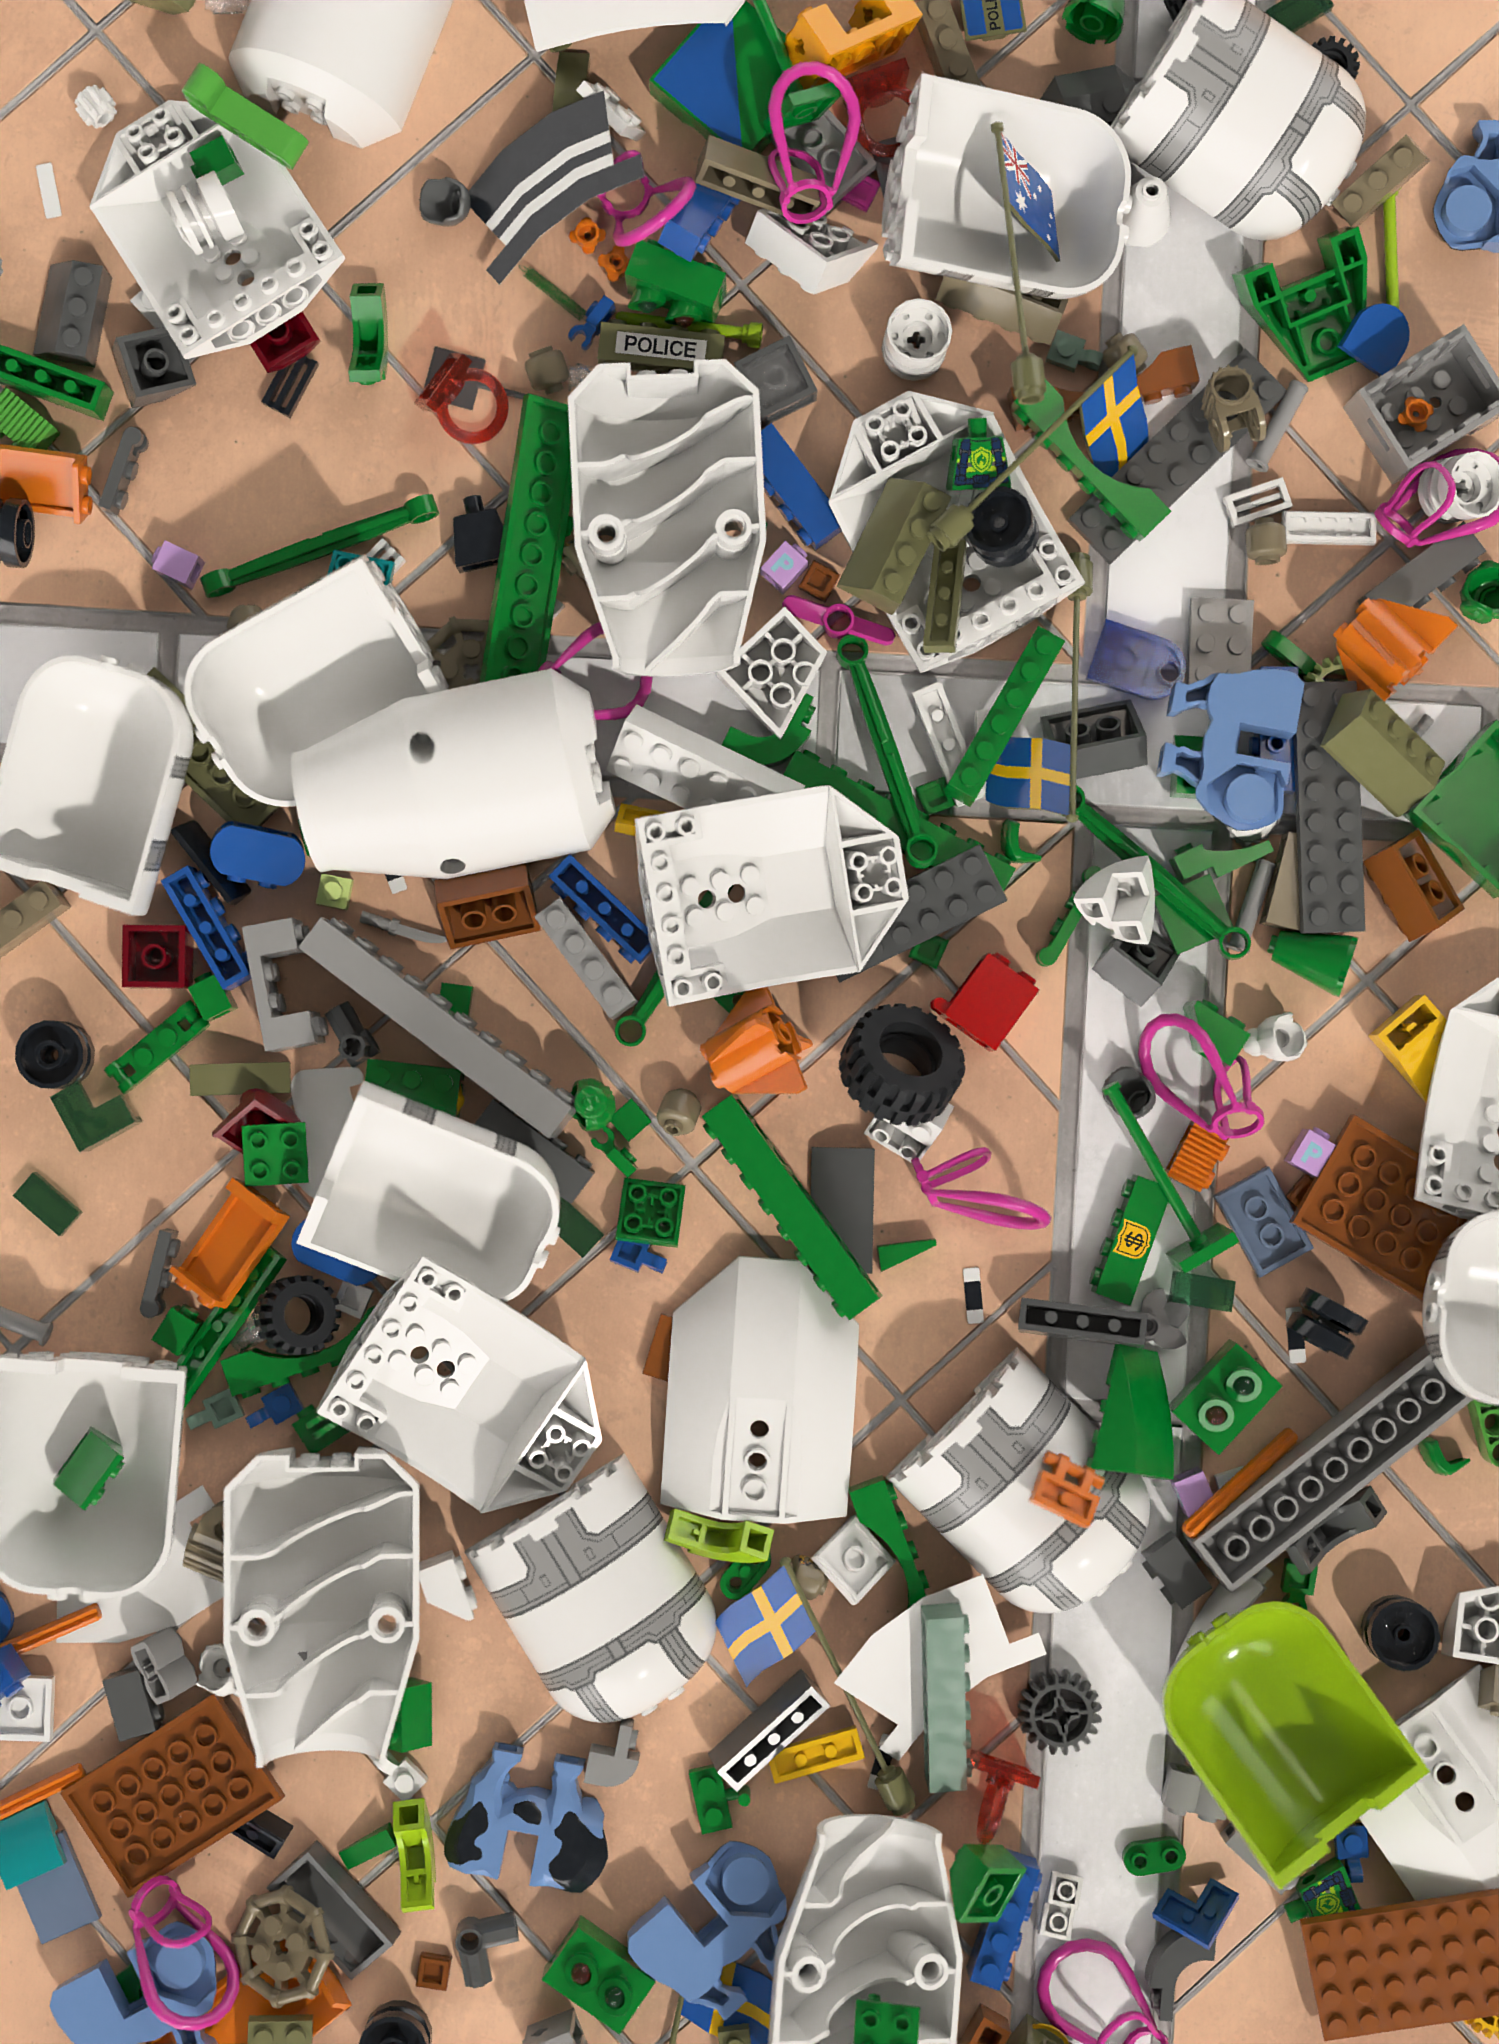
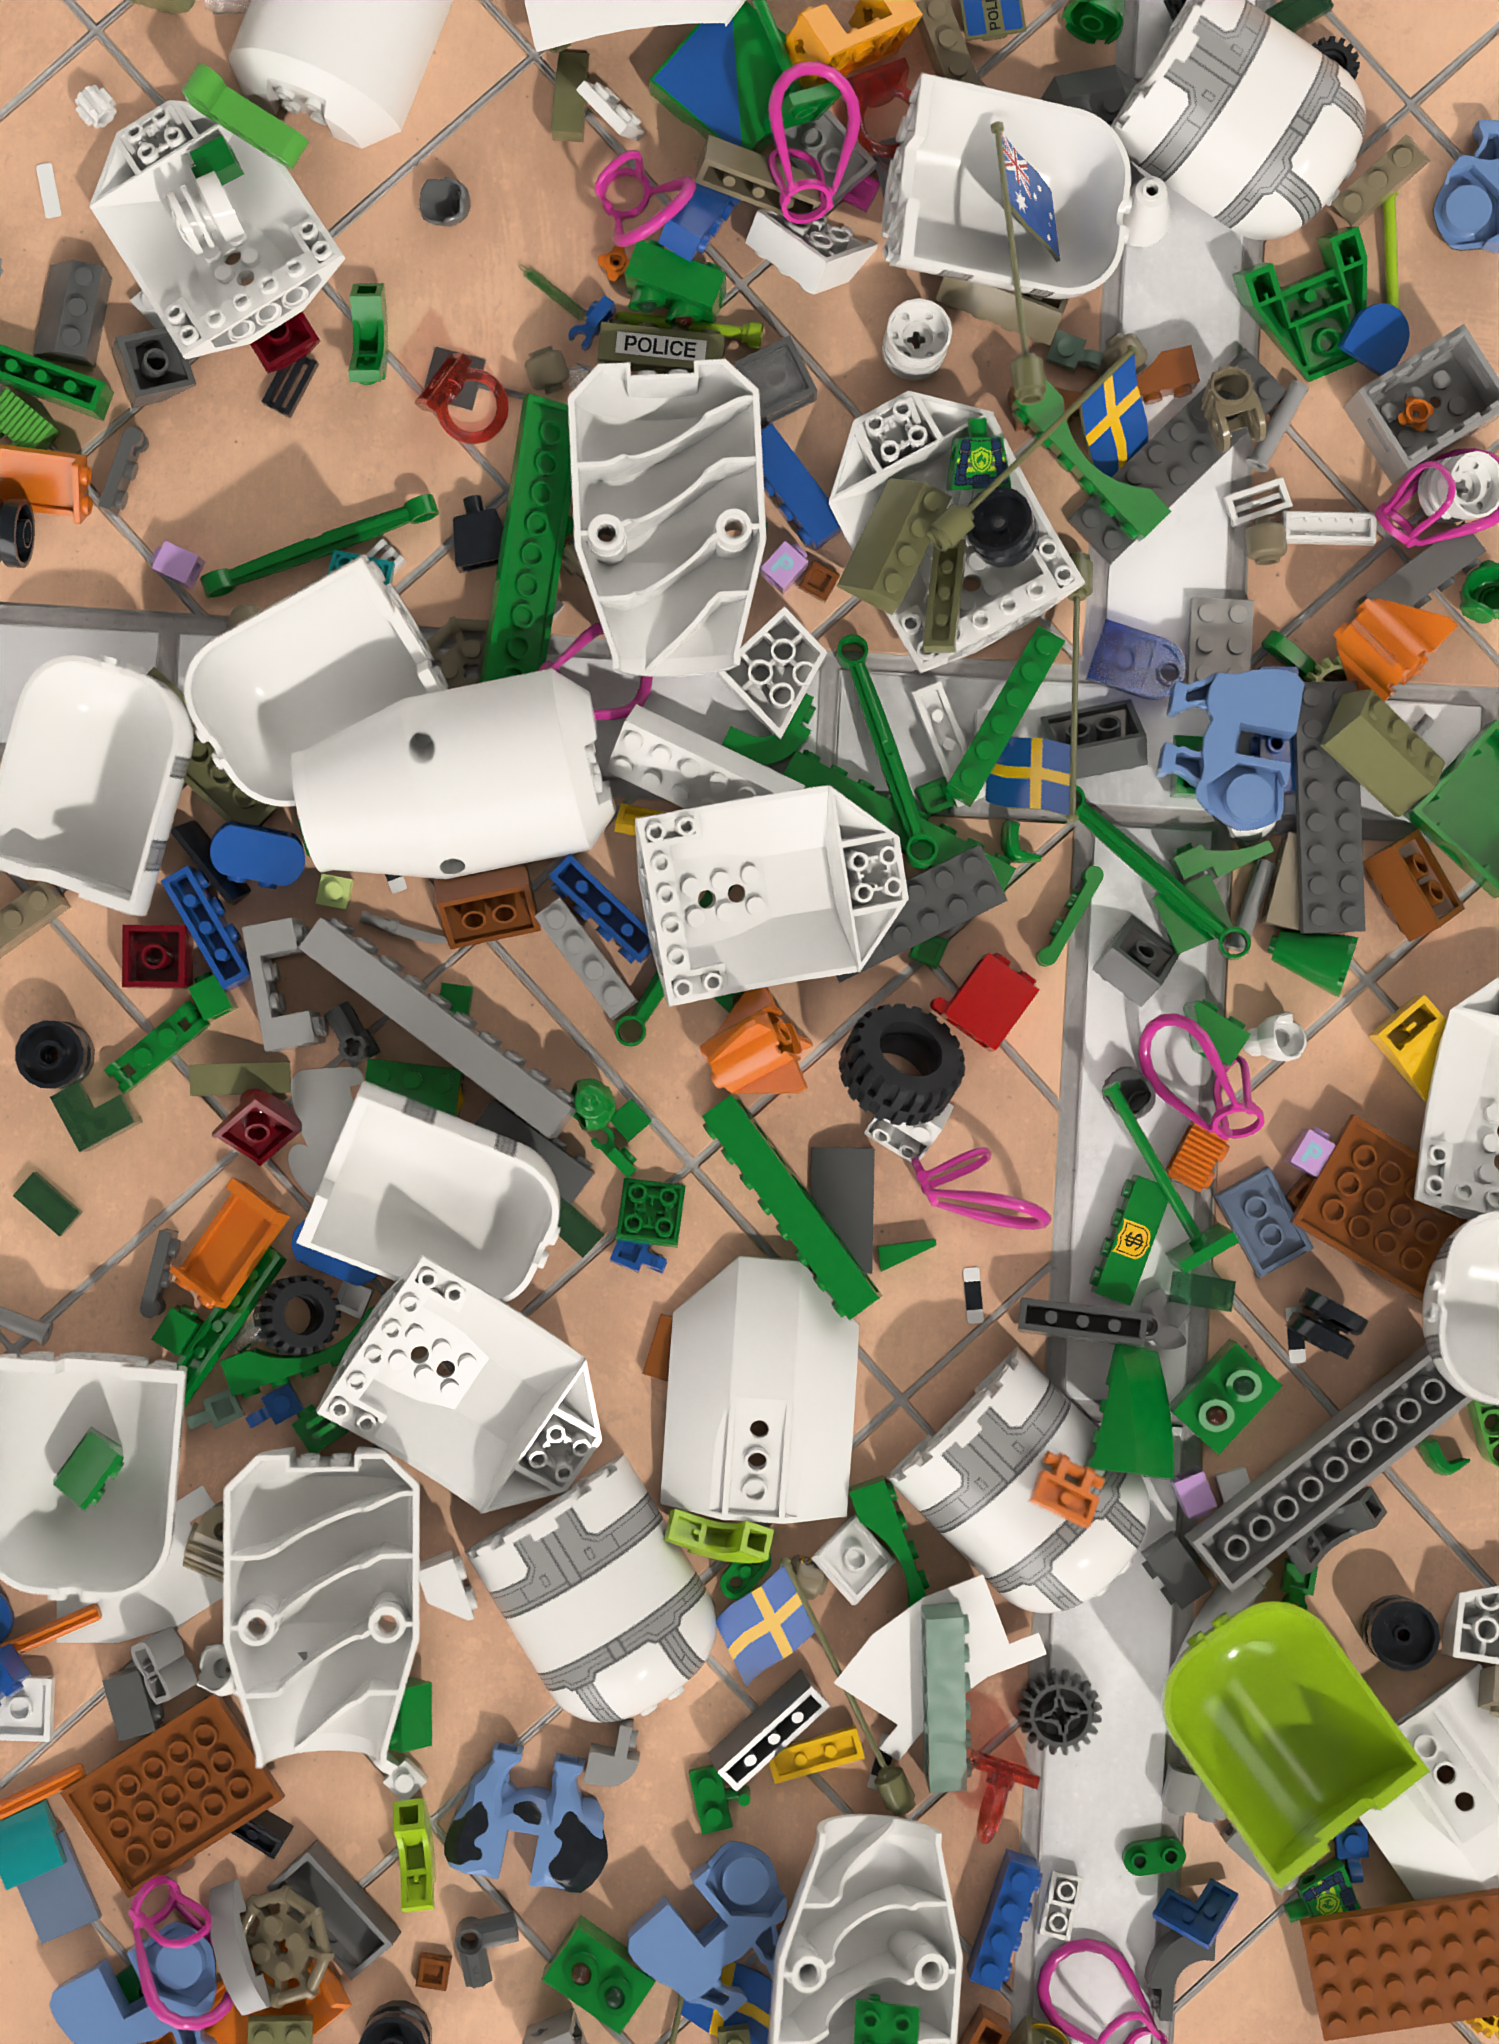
(231, 1949): none -> light grey slope
(275, 1154): green hinge -> none
(369, 1846): green piece -> none
(548, 177): black sticker -> none
(584, 227): orange plate -> none
(679, 1112): dark tan head -> none
(819, 613): dark pink piece -> none
(983, 1881): green slope -> none
(1121, 899): white brick -> none
(1239, 1483): orange axle -> none

